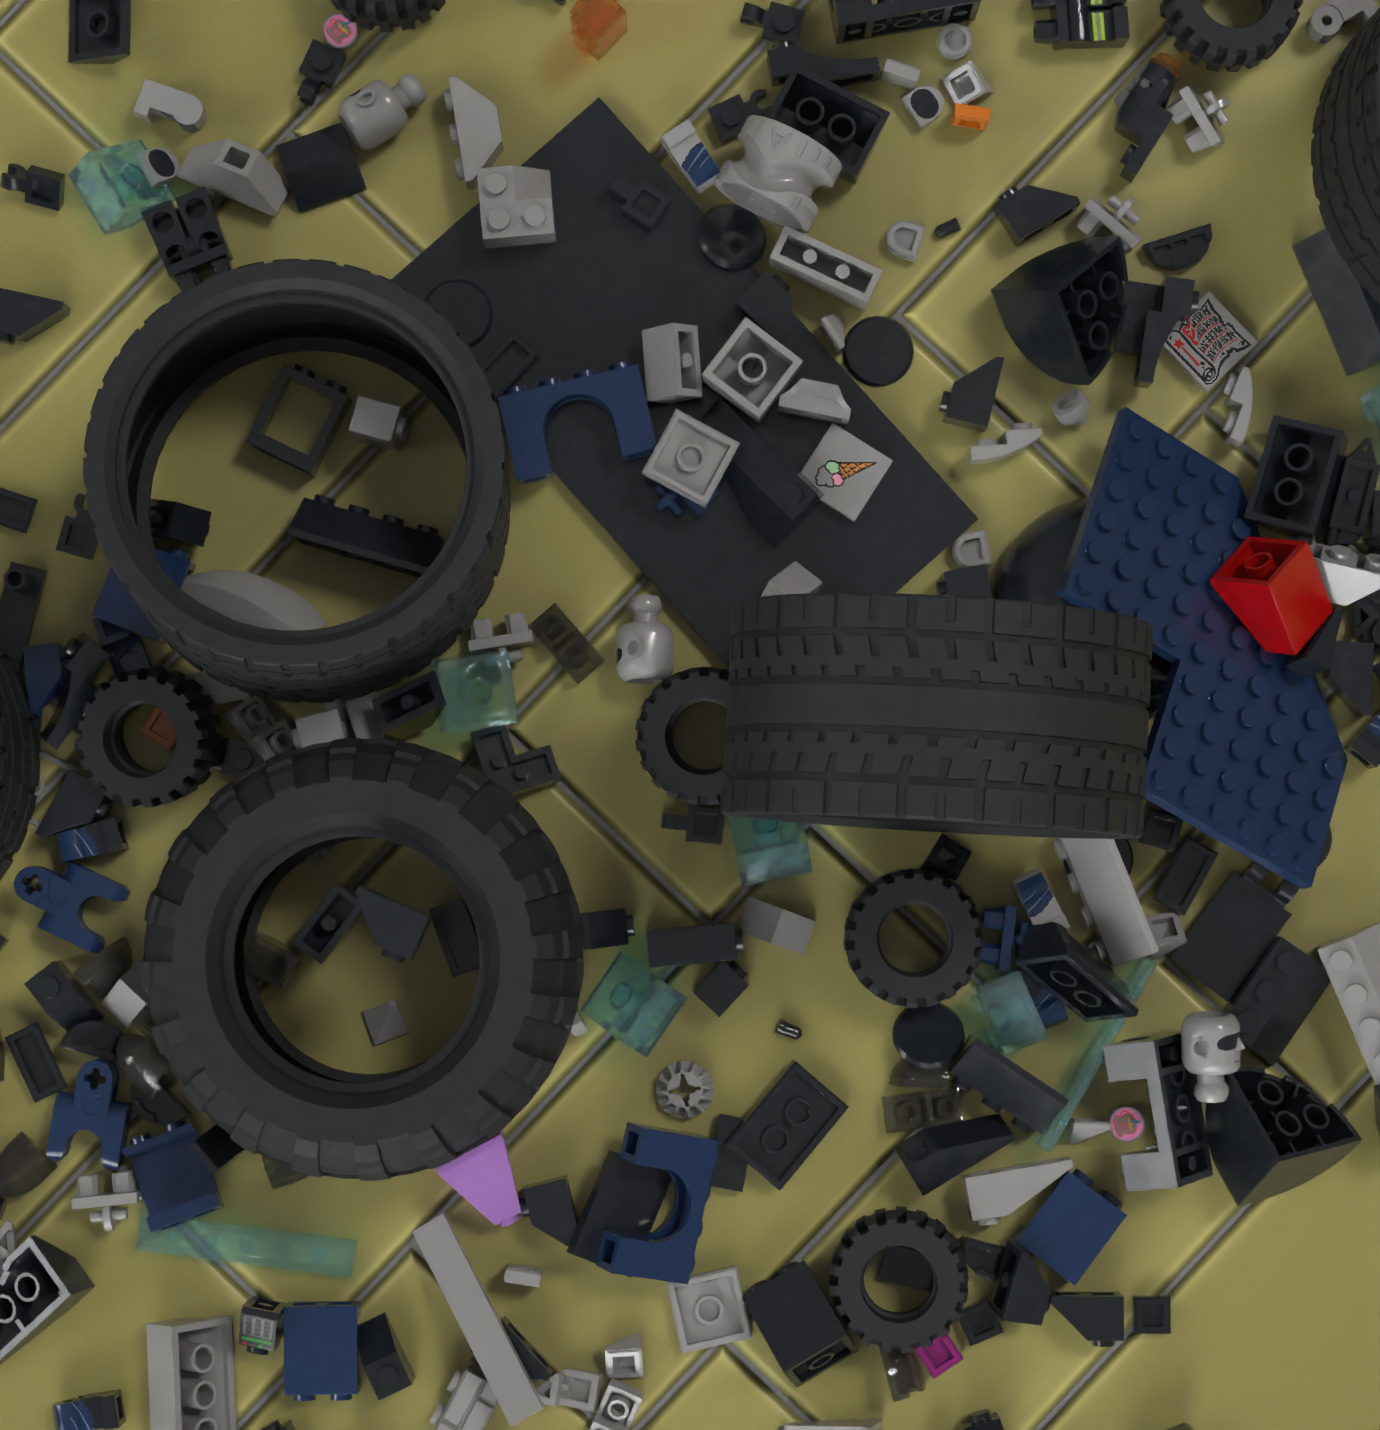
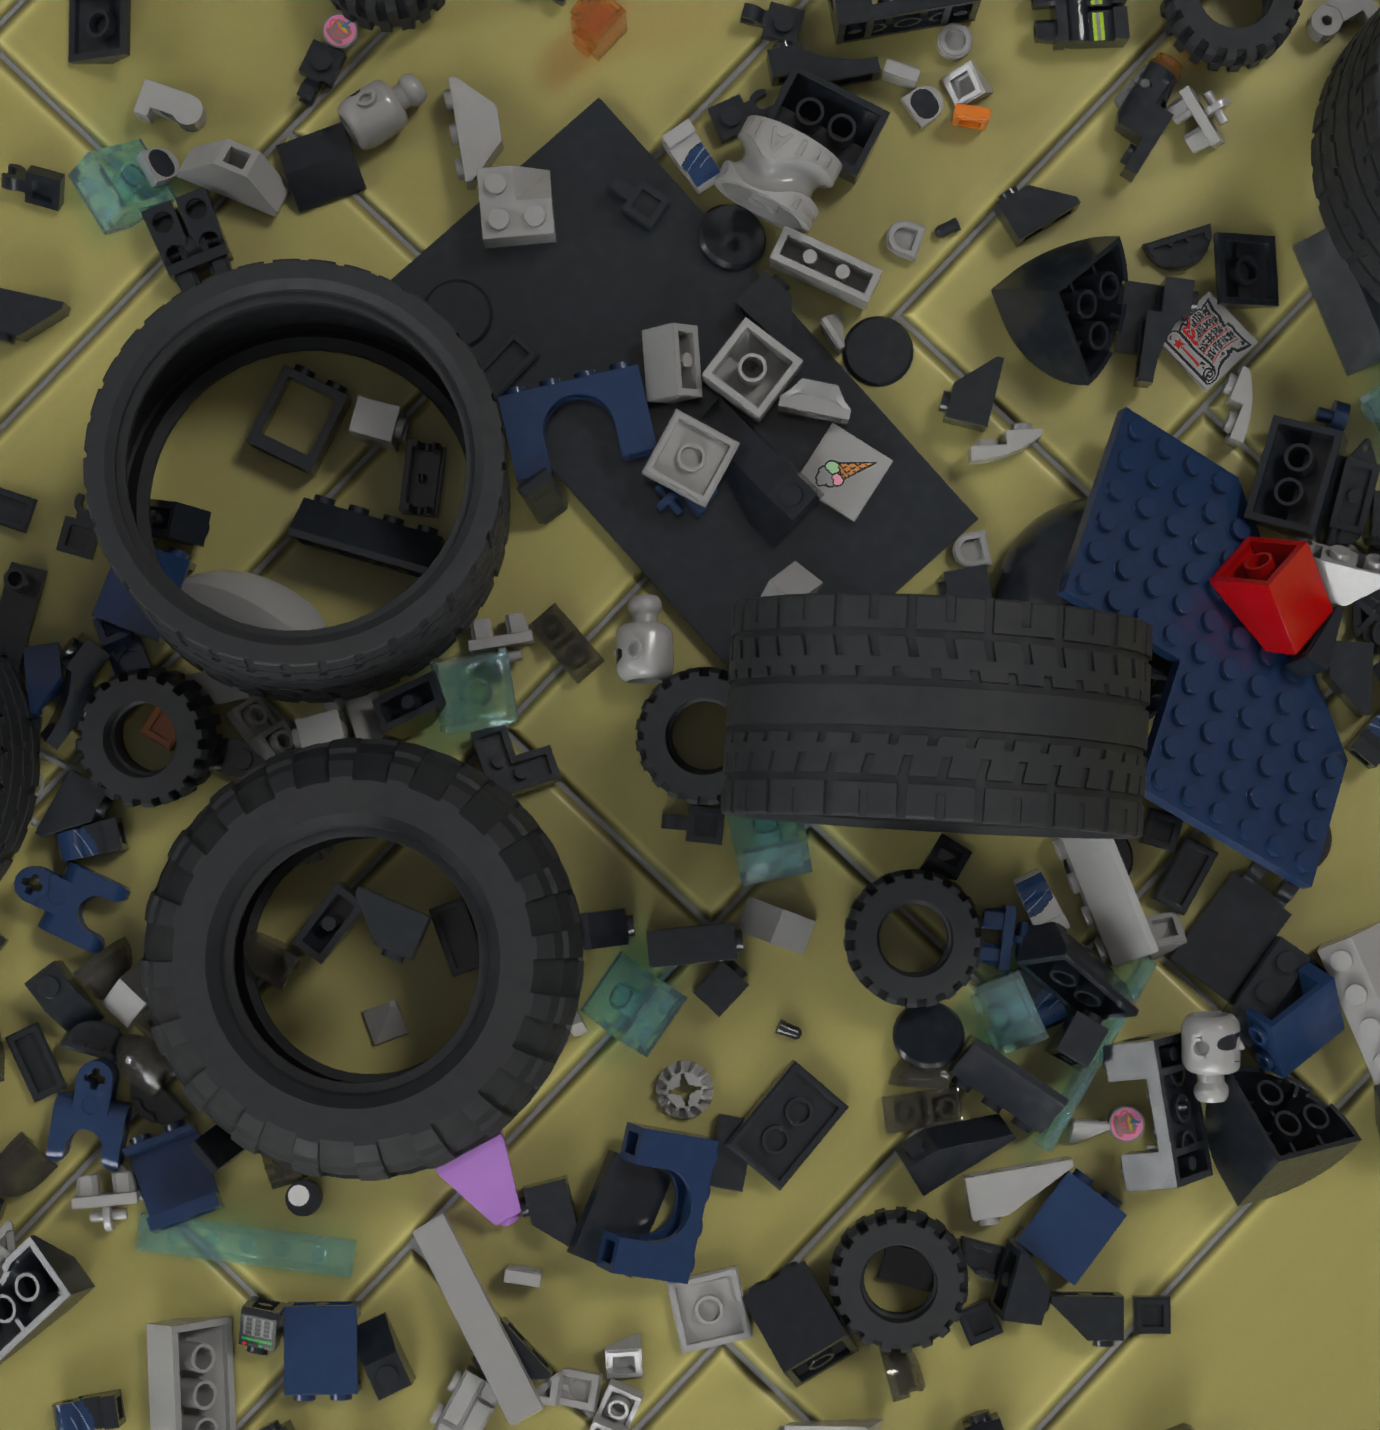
(304, 1197): none -> black tile
(422, 479): none -> black hinge
(543, 496): none -> black tile
(939, 1356): magenta tile -> none
(1071, 408): light grey tile -> none
(1078, 1039): none -> black slope
(1098, 214): light grey hips -> none
(1245, 270): none -> black slope
(1299, 1029): none -> dark blue panel
(1336, 417): none -> dark blue tile

